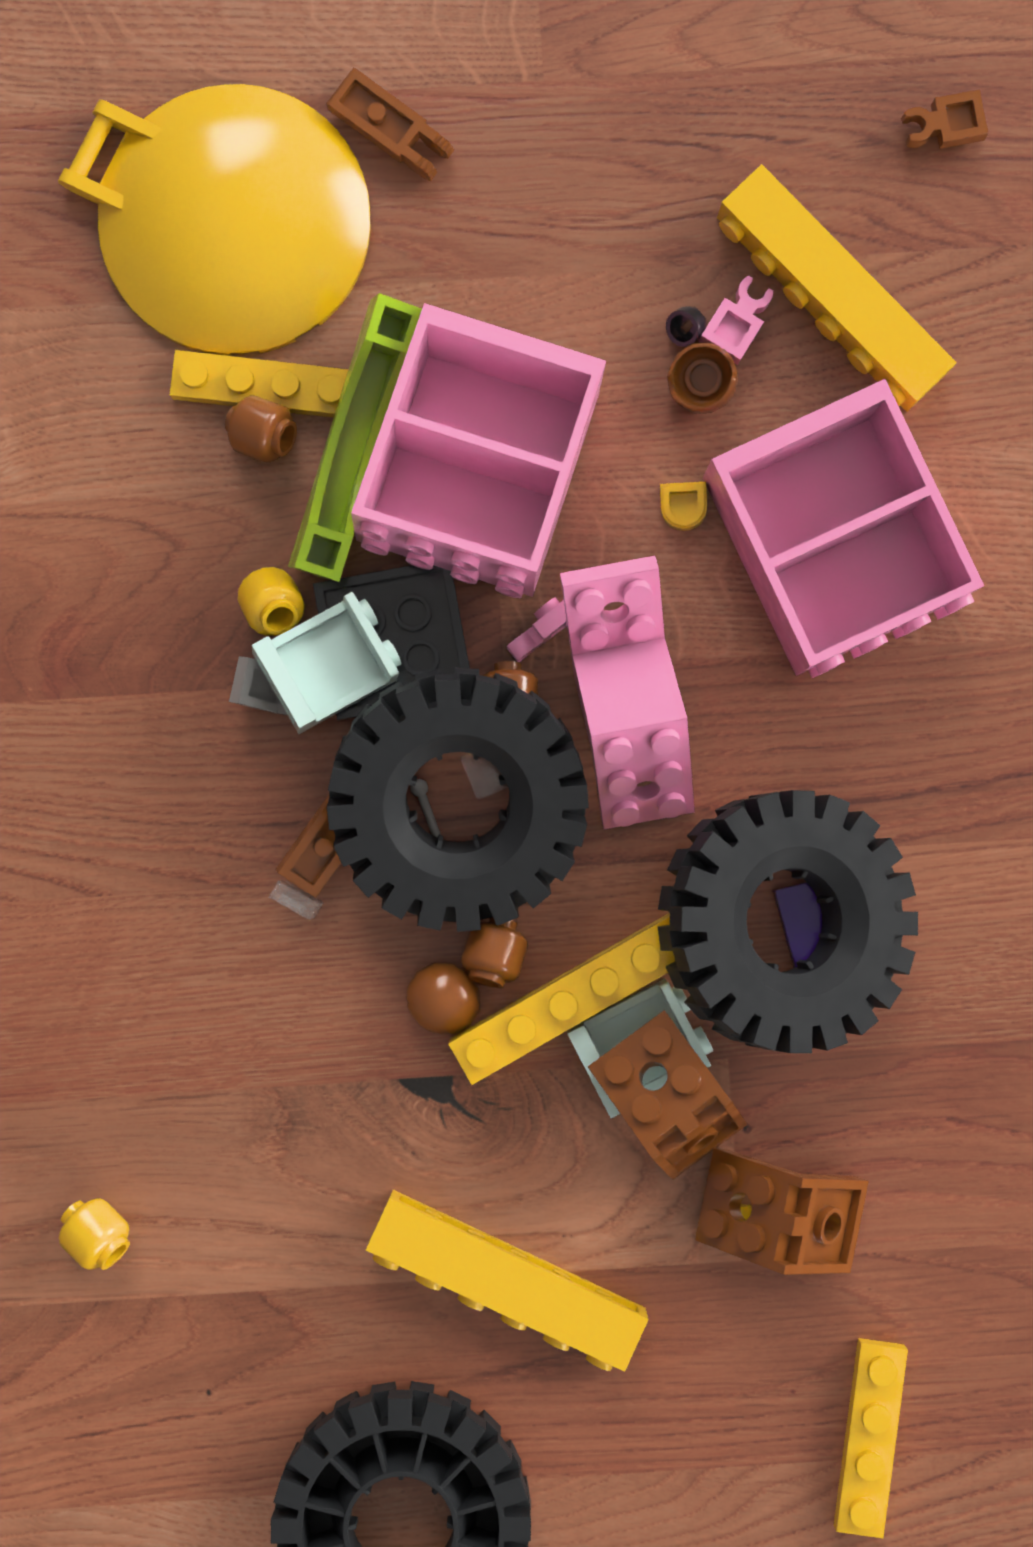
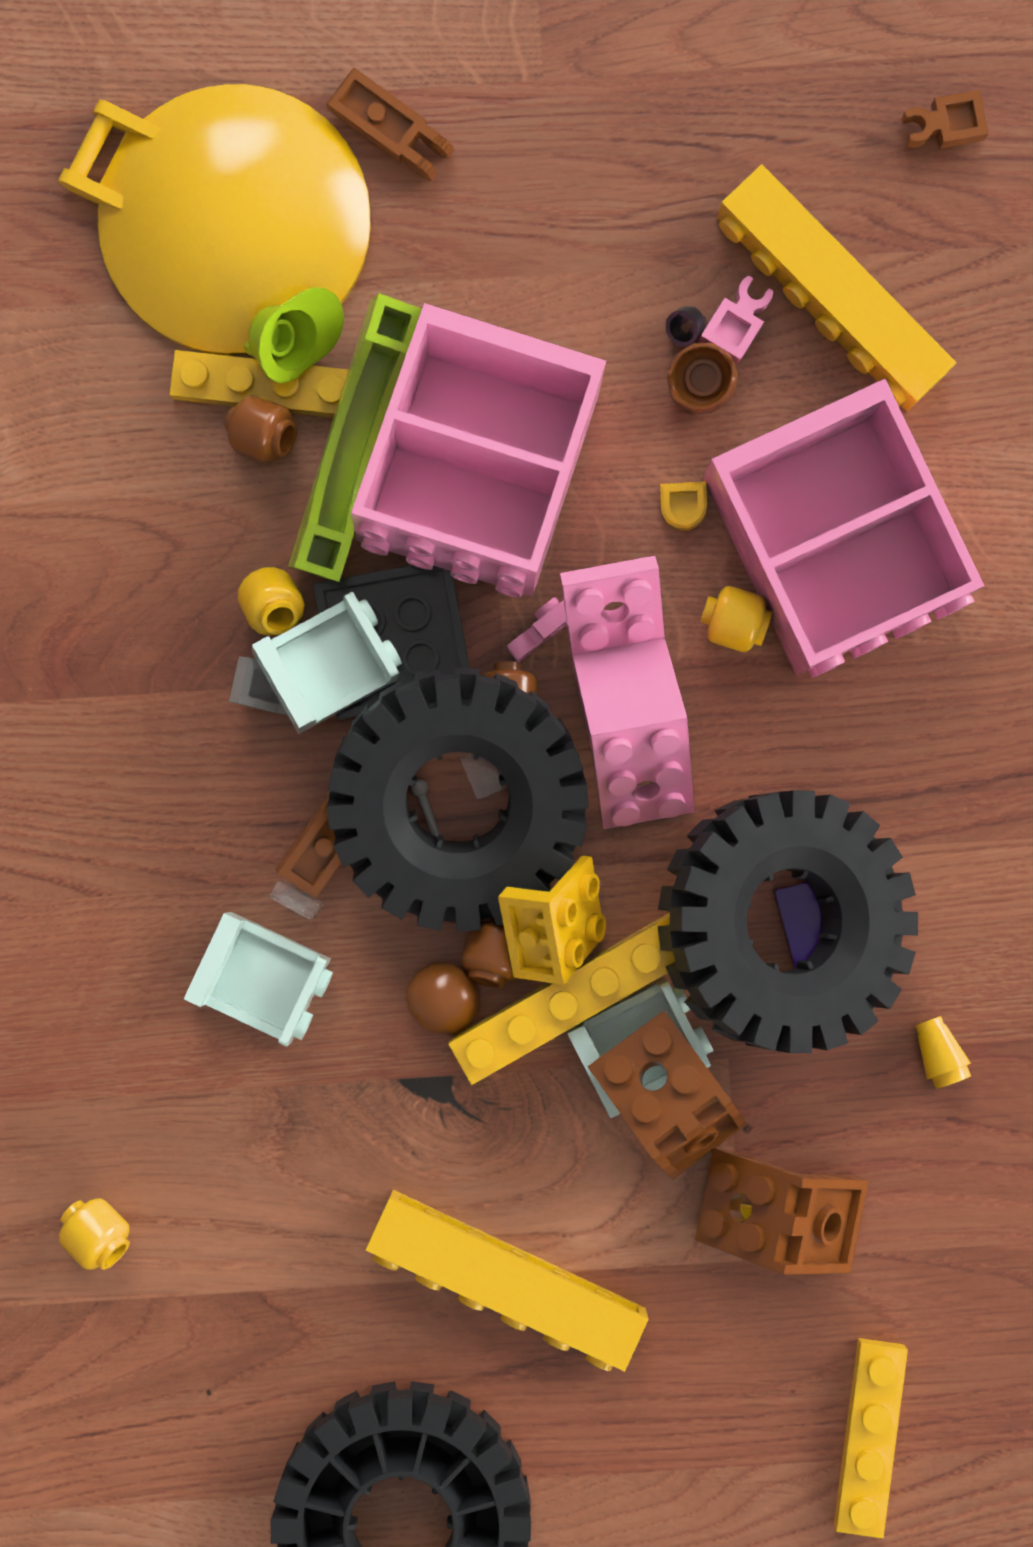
(260, 978): none -> light aqua panel
(295, 334): none -> lime piece
(553, 929): none -> yellow bracket
(736, 619): none -> yellow head
(941, 1054): none -> yellow cone

